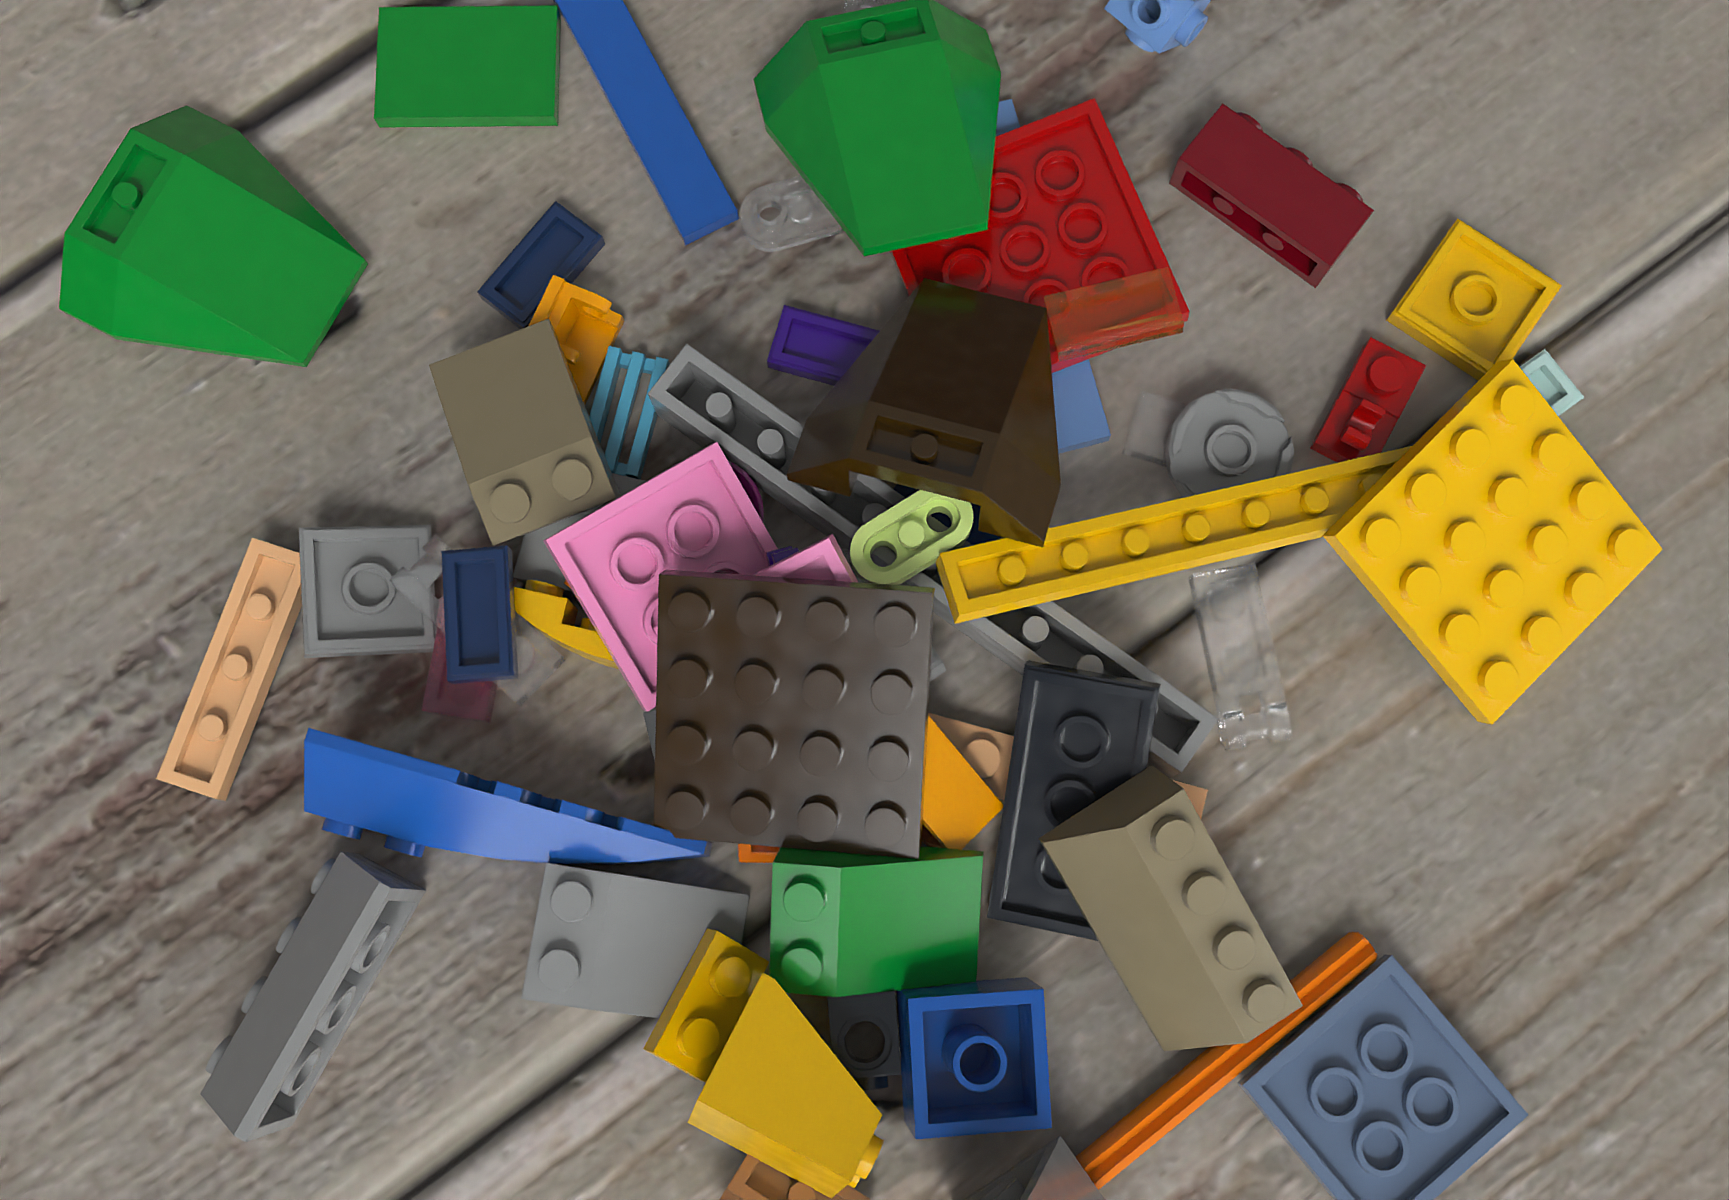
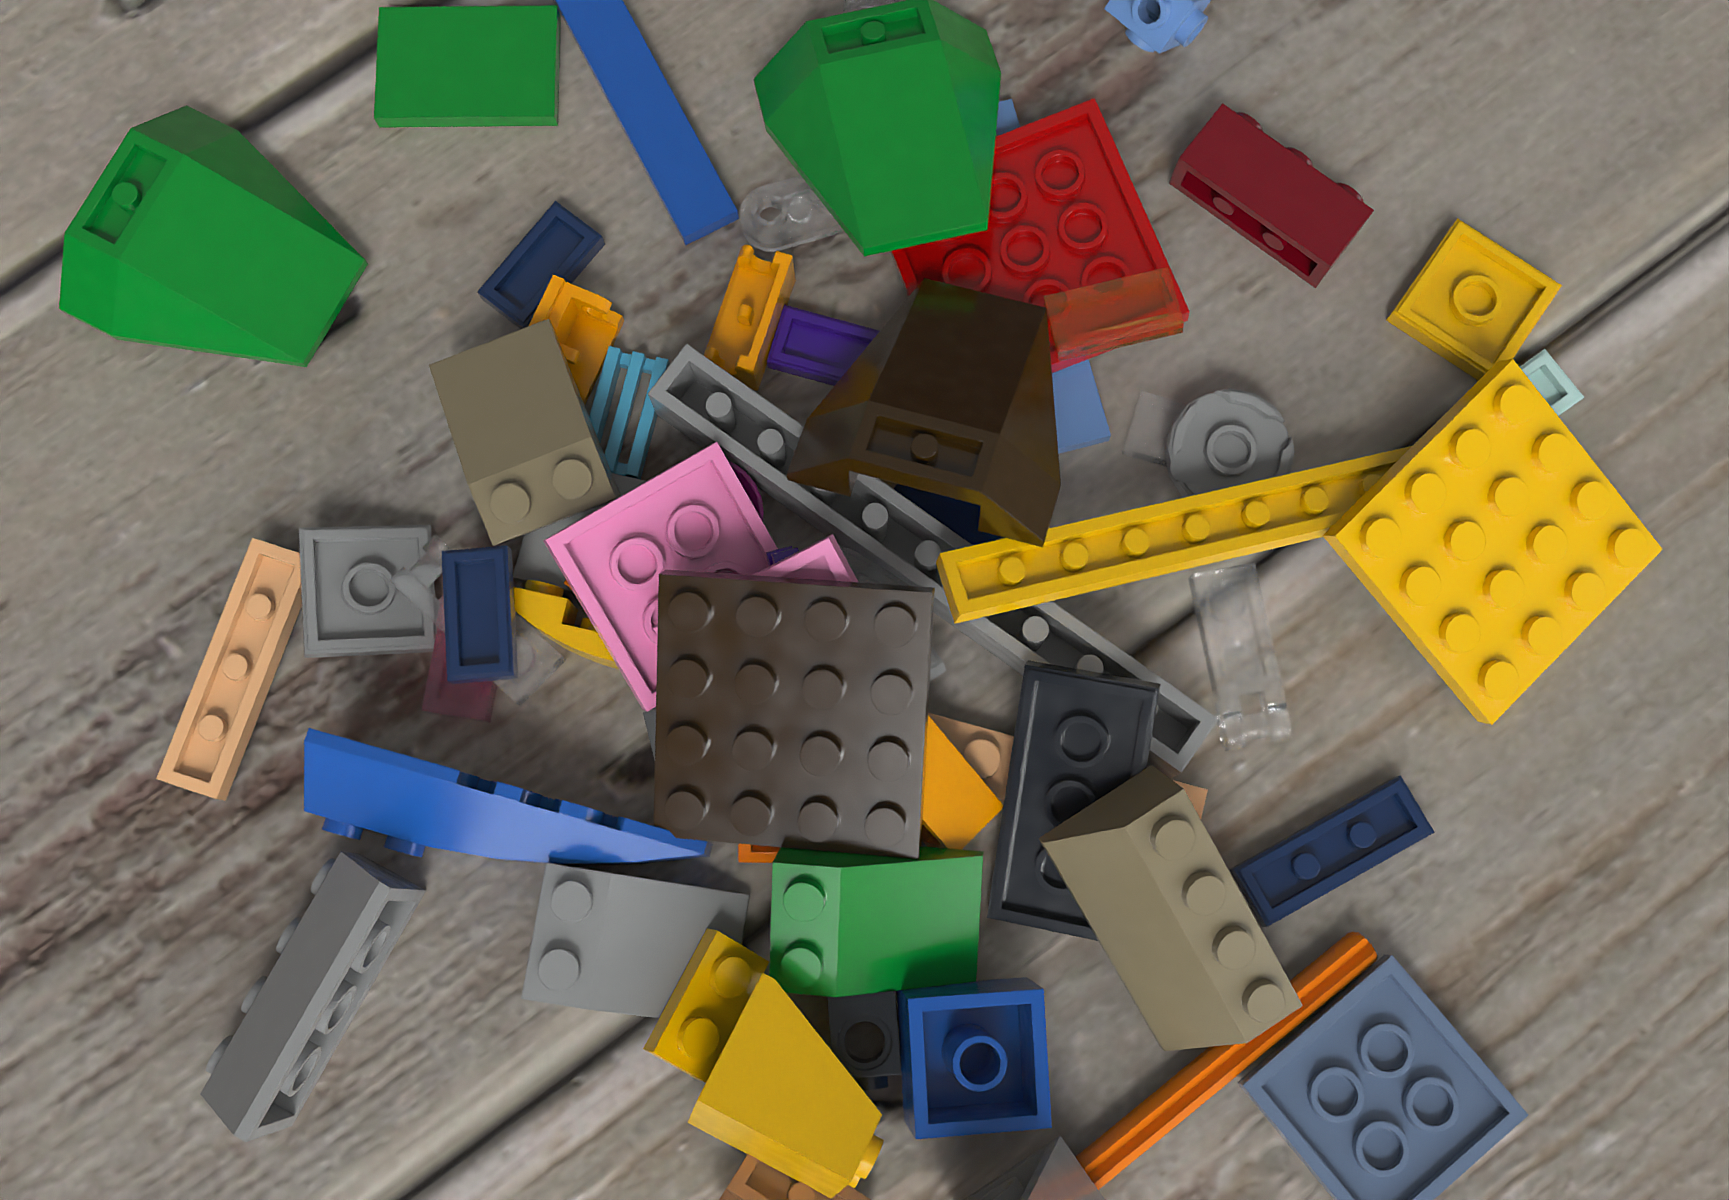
(751, 315): none -> light orange hinge
(910, 537): yellowish green plate -> none
(1331, 851): none -> dark blue tile
(1368, 403): red plate -> none

